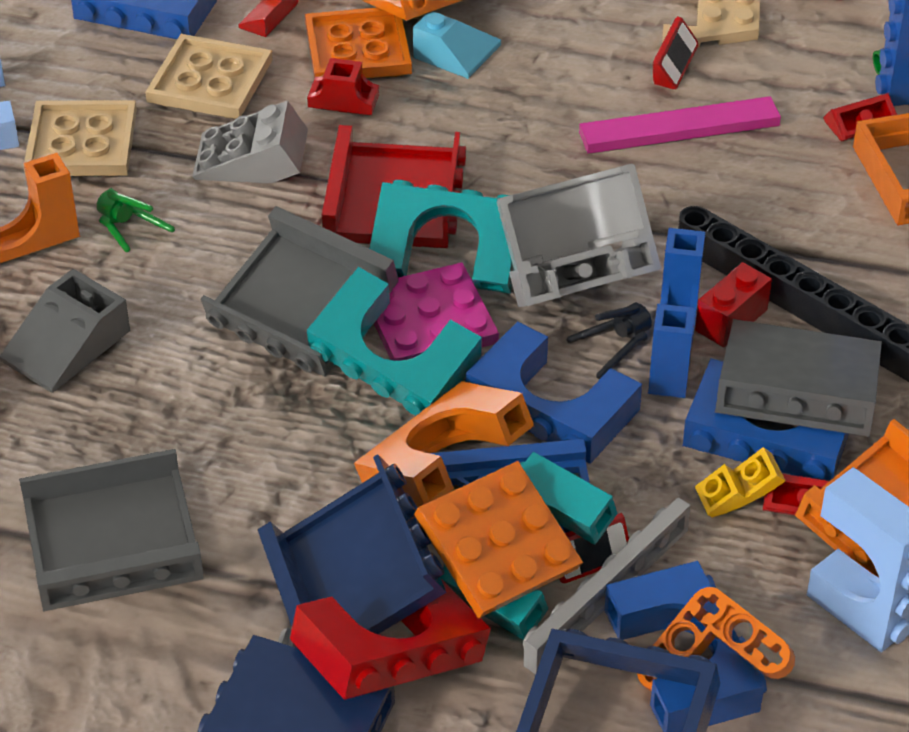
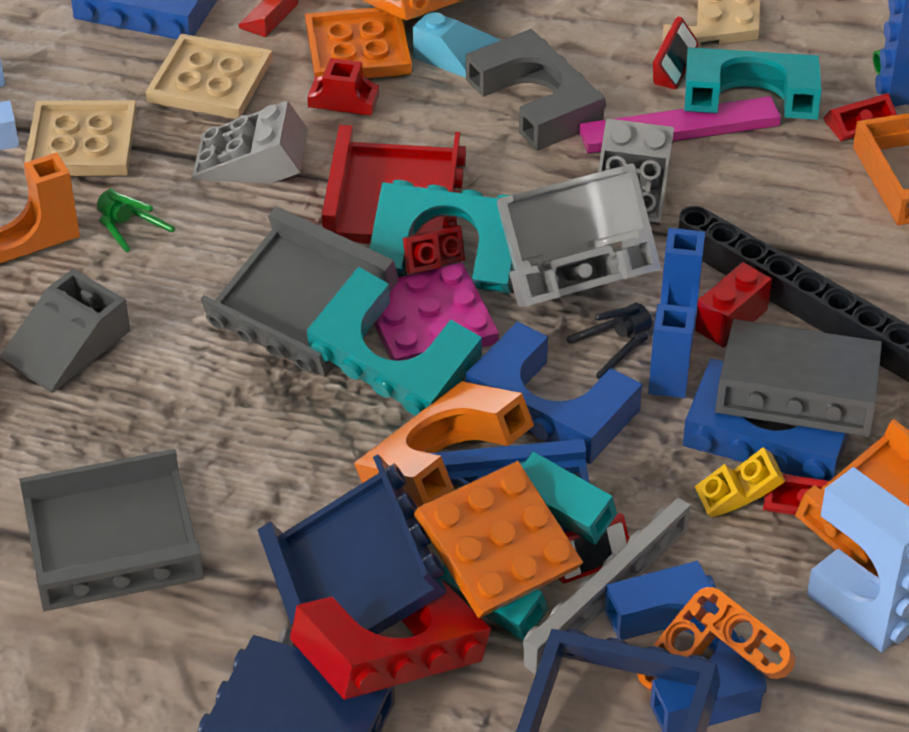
(433, 248): none -> red slope
(532, 60): none -> dark grey arch
(648, 149): none -> light grey slope
(790, 76): none -> teal arch

